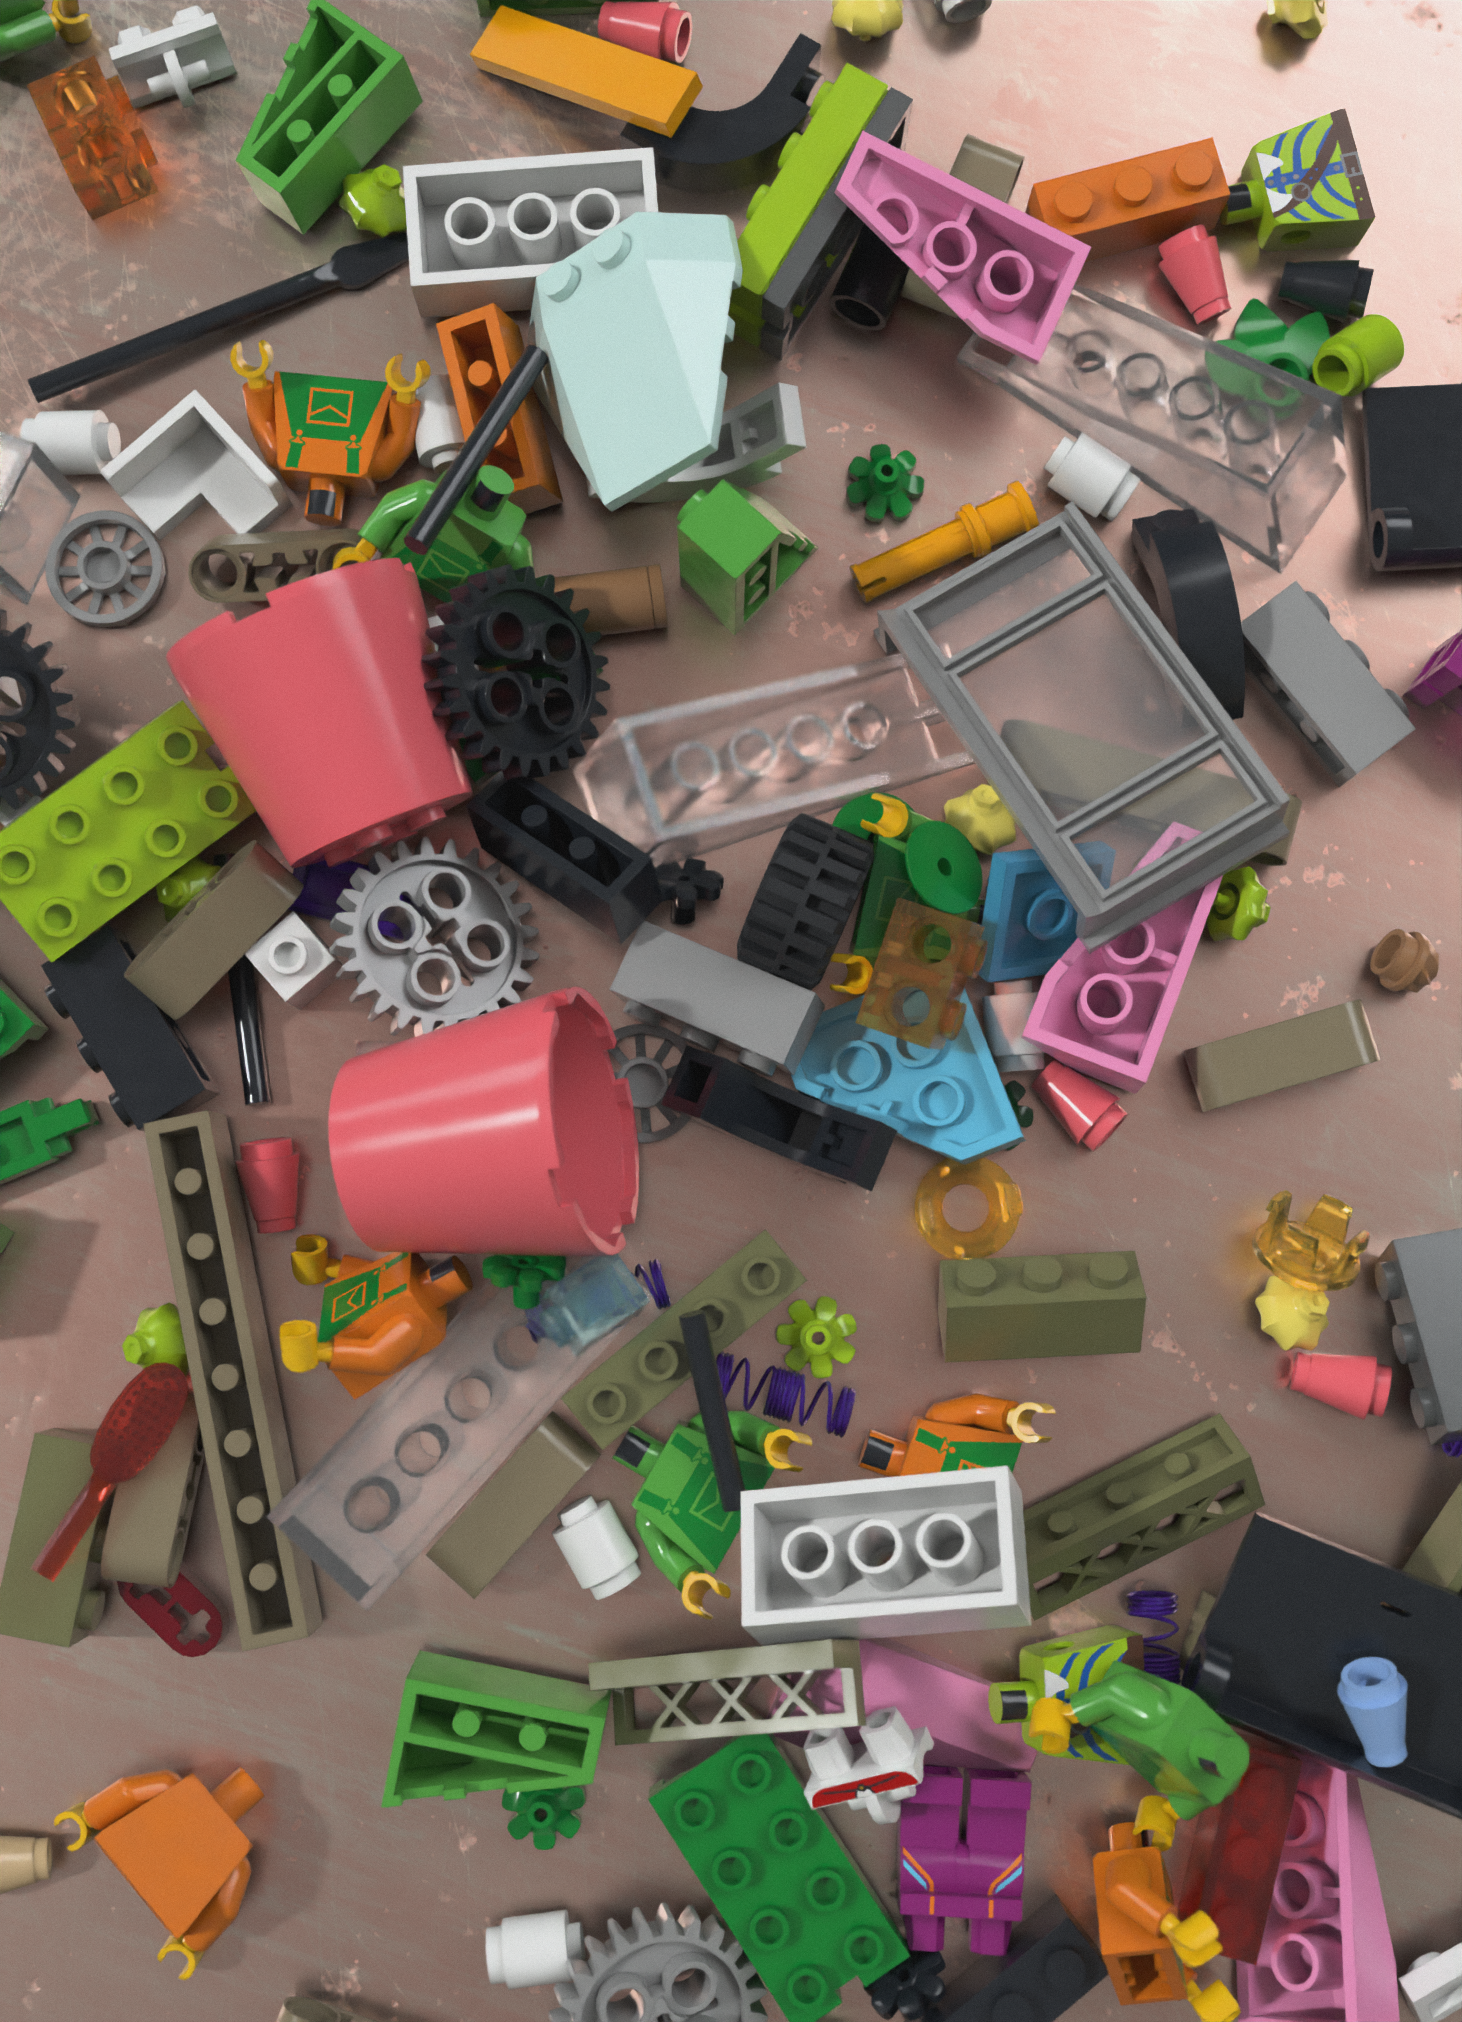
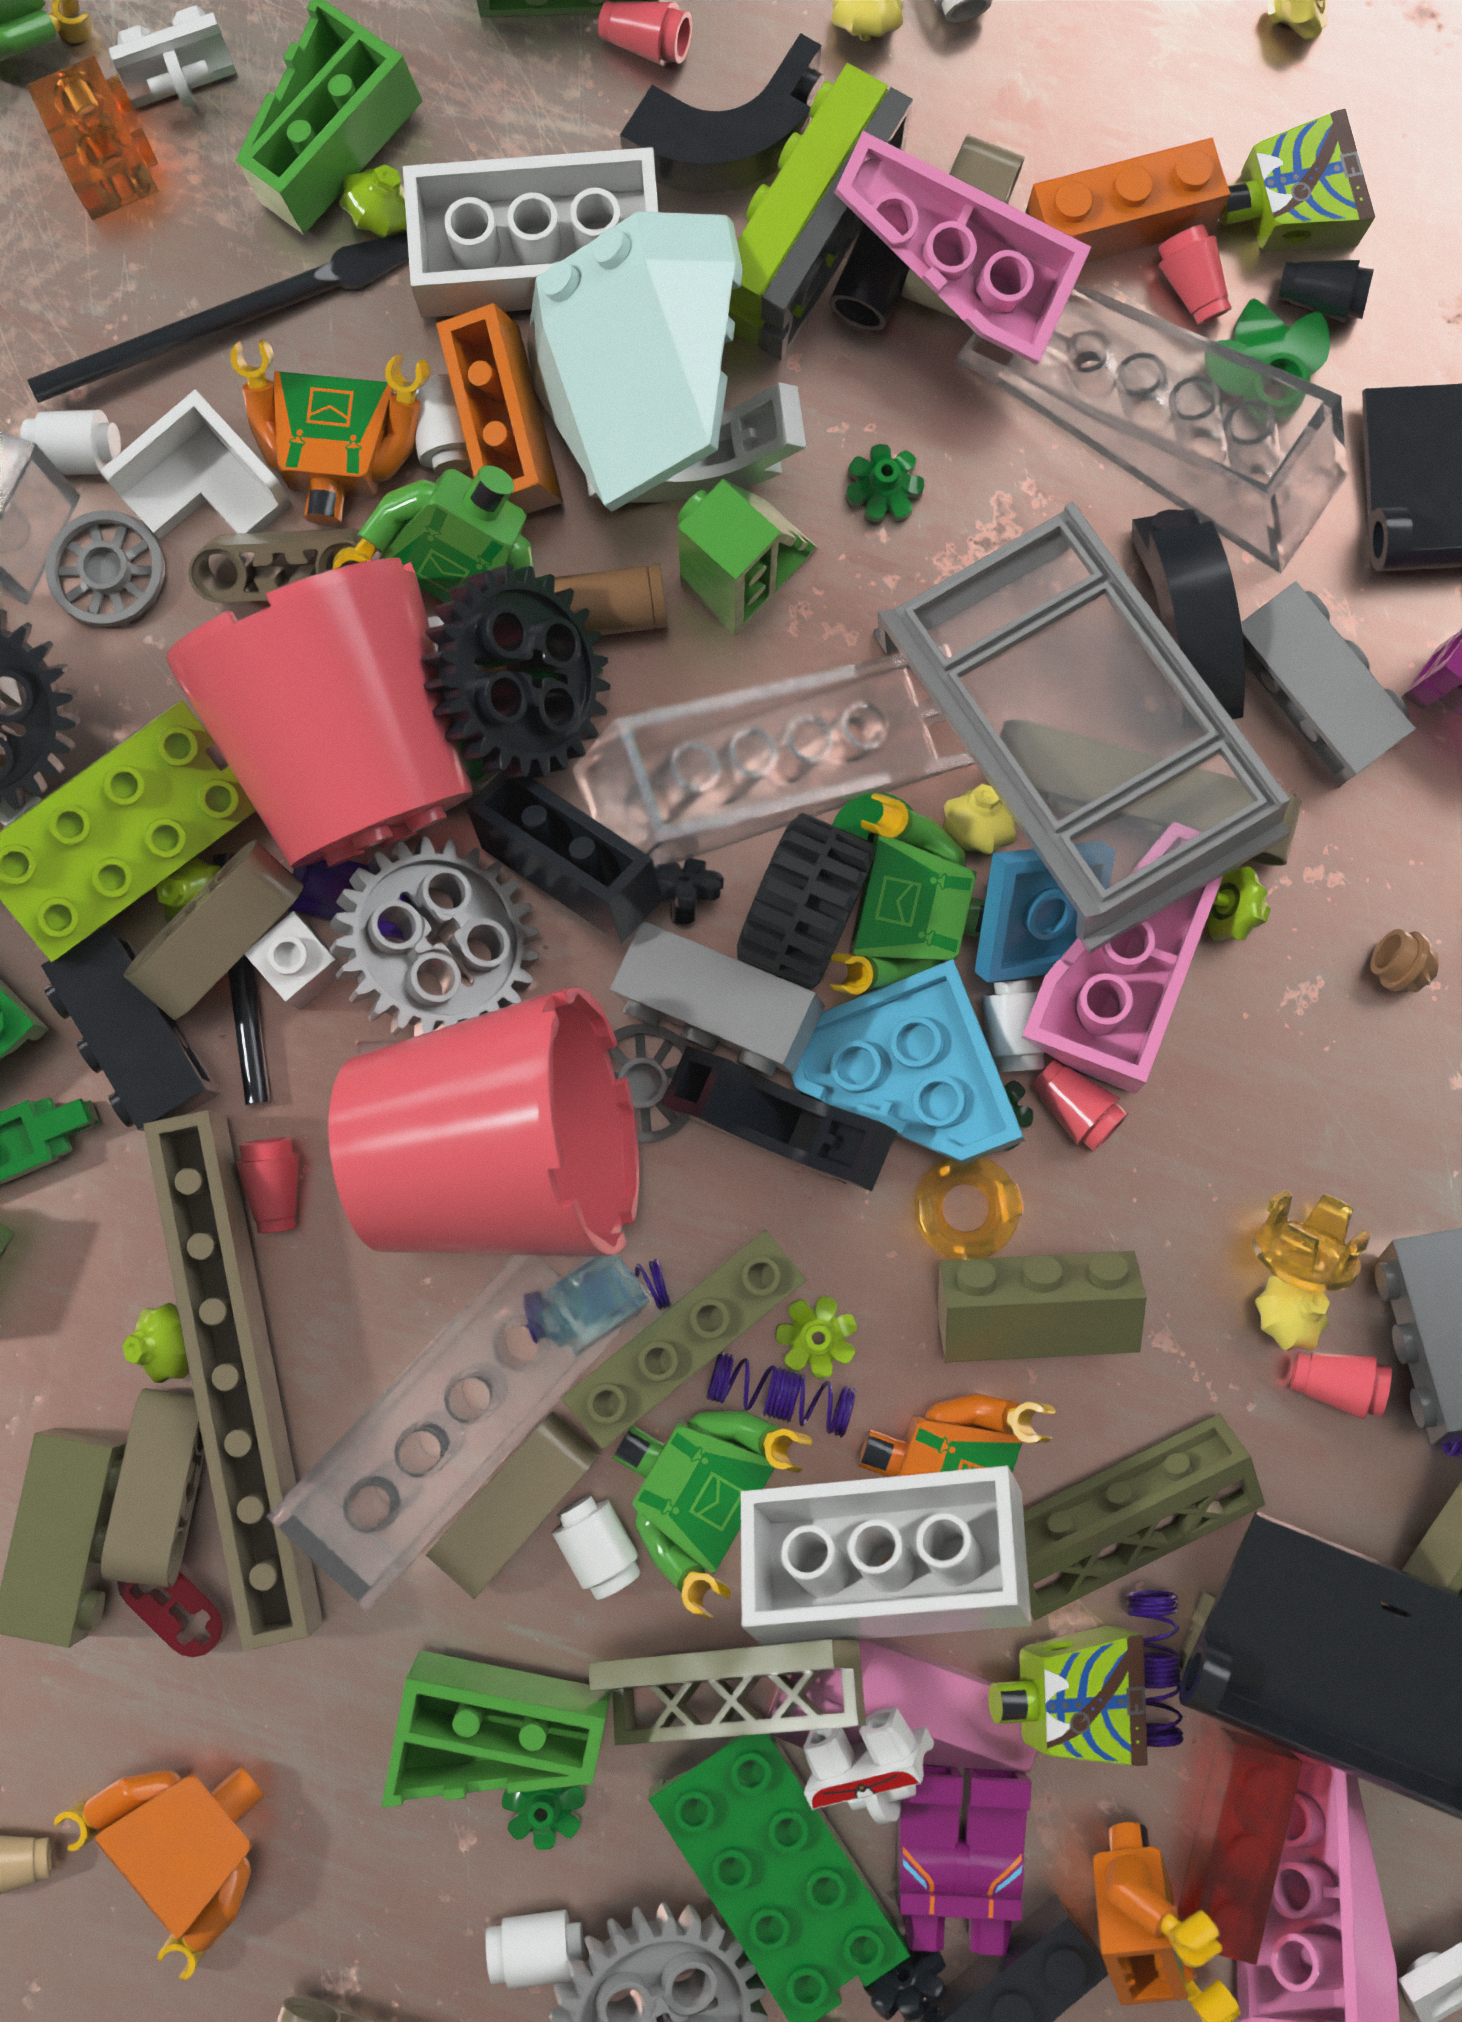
(123, 1446): clear red piece -> none
(372, 1314): orange torso -> none
(475, 450): black bar -> none
(524, 1274): green plant -> none
(587, 70): light orange tile -> none
(713, 1409): black bar -> none
(905, 968): clear orange brick -> none
(943, 867): green piece -> none
(970, 532): light orange pin -> none
(1091, 476): white brick -> none
(1161, 1733): bright green torso -> none
(1281, 1055): dark tan beam -> none
(1359, 355): lime brick -> none
(1376, 1707): light blue cone -> none

